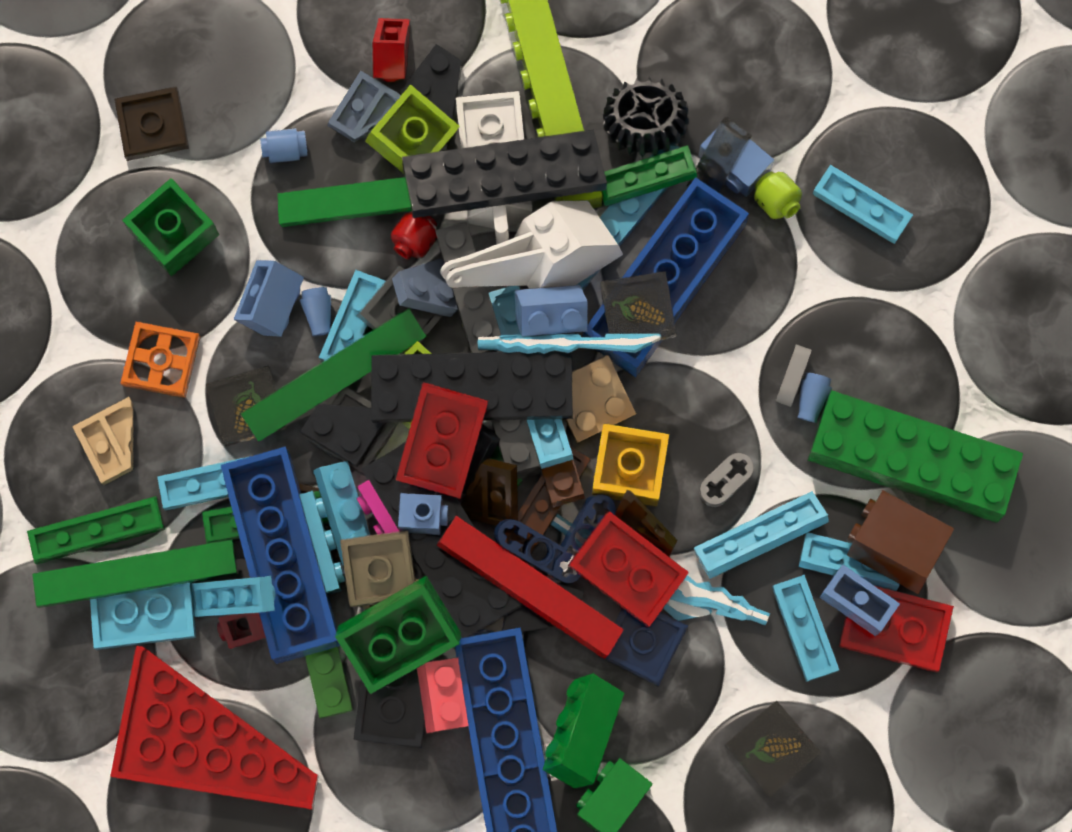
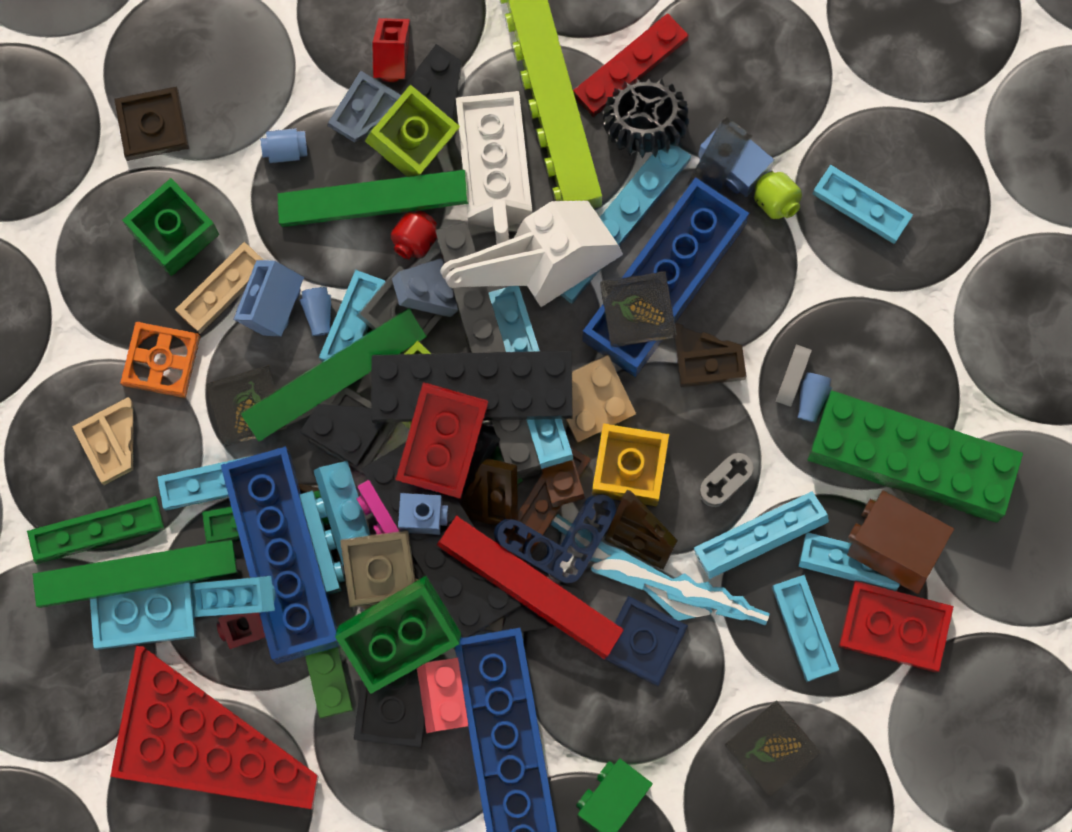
(219, 289): none -> tan plate
(503, 173): black plate -> none
(551, 310): medium blue brick -> none
(567, 342): medium azure sword -> none
(583, 731): green brick -> none
(628, 569): red plate -> none
(631, 62): none -> red plate
(648, 175): green tile -> none
(706, 359): none -> dark brown wing
(859, 600): medium blue brick -> none

